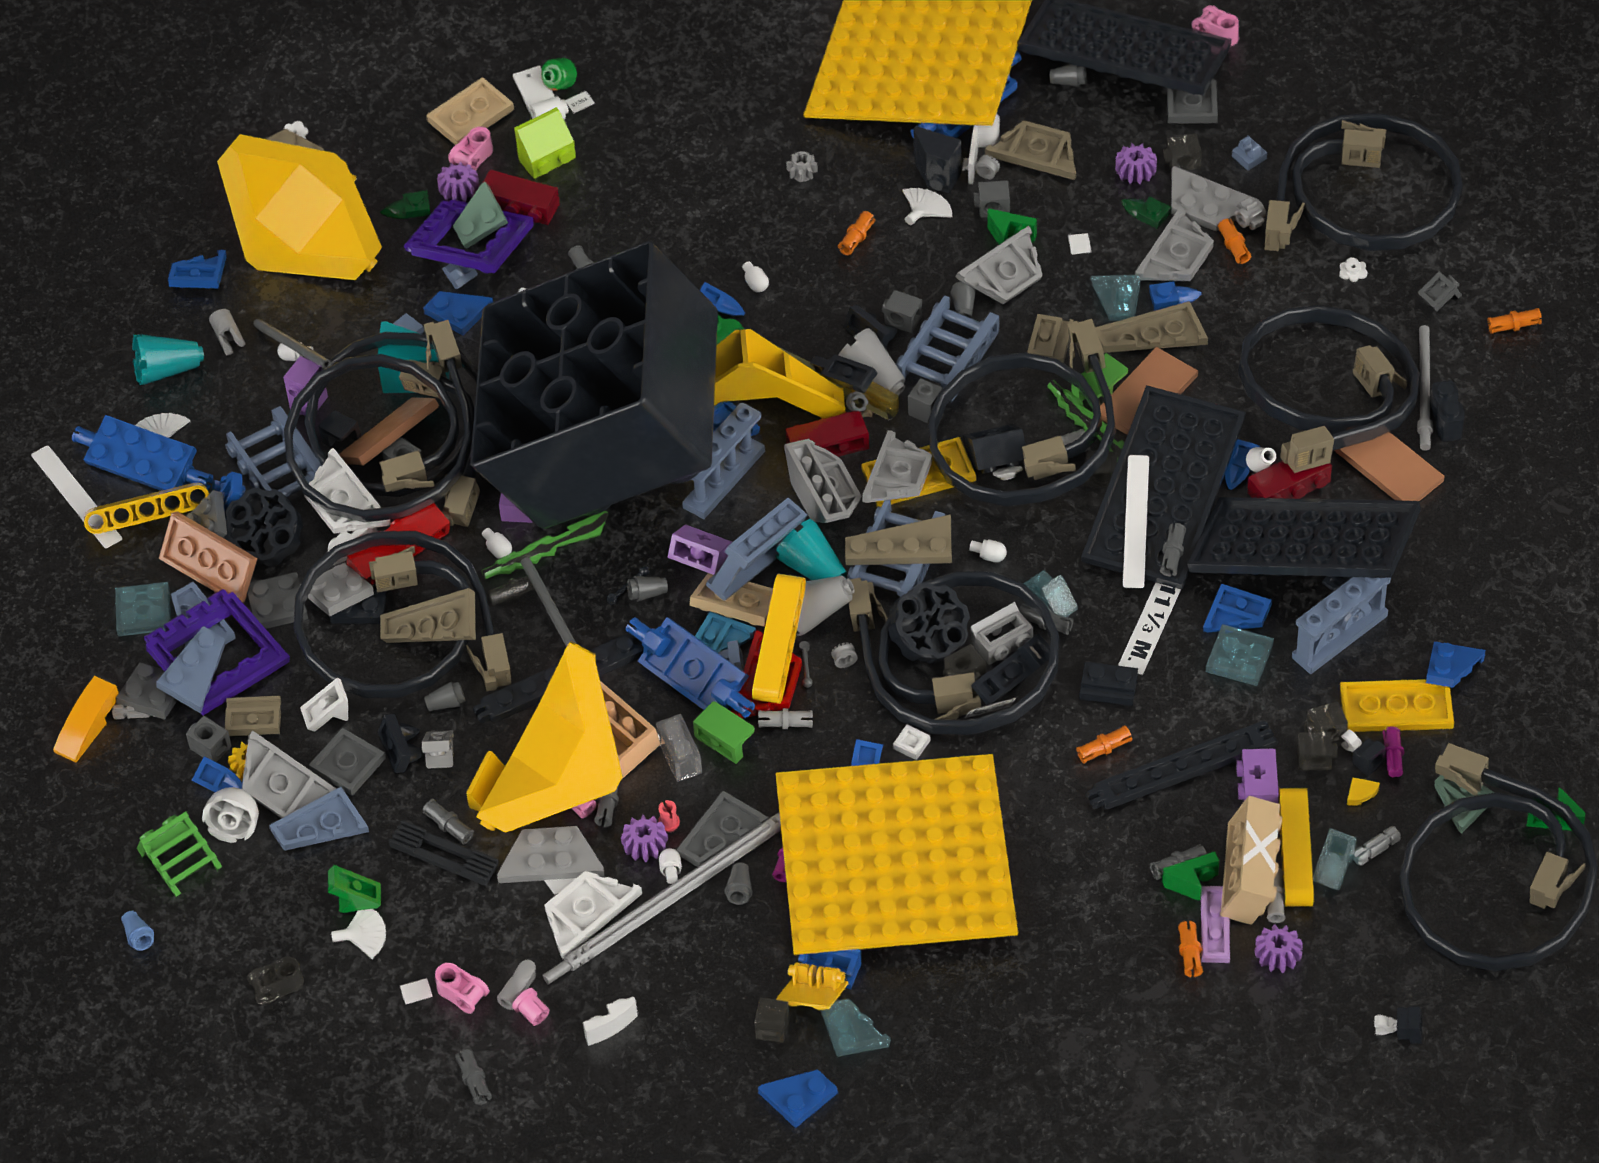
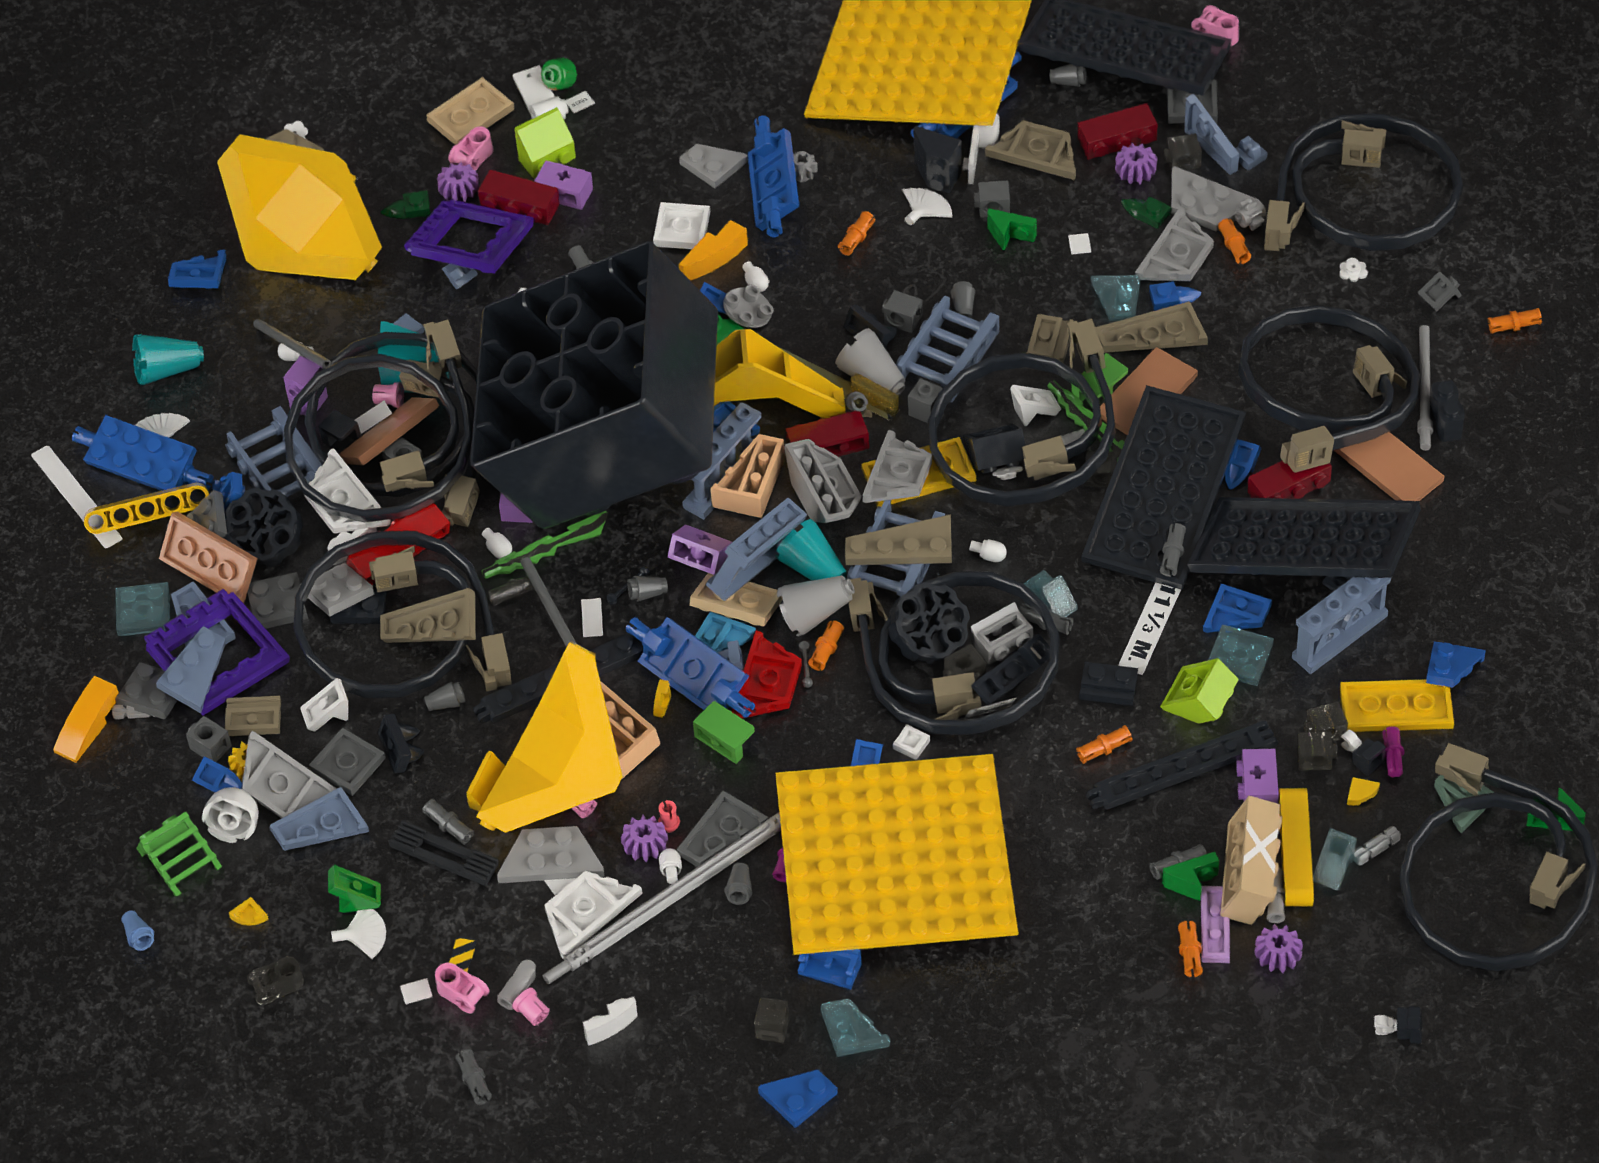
(226, 329): light grey hinge -> none
(248, 913): none -> yellow tile
(373, 416): none -> white sticker
(391, 394): none -> bright pink bush
(438, 749): light grey slope -> none
(460, 309): blue wing -> none
(462, 953): none -> sticker
(479, 217): sand green wing -> none
(572, 183): none -> medium lavender brick
(592, 617): none -> white sticker
(606, 808): dark grey pin -> none
(662, 698): none -> yellow tile
(679, 747): clear brick -> none
(681, 225): none -> white plate
(712, 163): none -> light grey wing
(714, 251): none -> light orange slope
(748, 307): none -> light grey dish
(752, 479): none -> light nougat wedge
(772, 177): none -> blue plate
(778, 638): yellow beam -> none
(785, 718): light grey pin -> none
(813, 986): yellow hinge -> none
(826, 645): none -> orange pin
(844, 655): light grey bush -> none
(845, 372): black hinge -> none
(987, 167): light grey bush -> none
(1005, 269): light grey wing -> none
(1031, 401): none -> white slope
(1118, 129): none -> dark red brick
(1136, 521): white sticker -> none
(1200, 691): none -> lime slope
(1210, 135): none -> sand blue wing
(1260, 458): white cone -> none

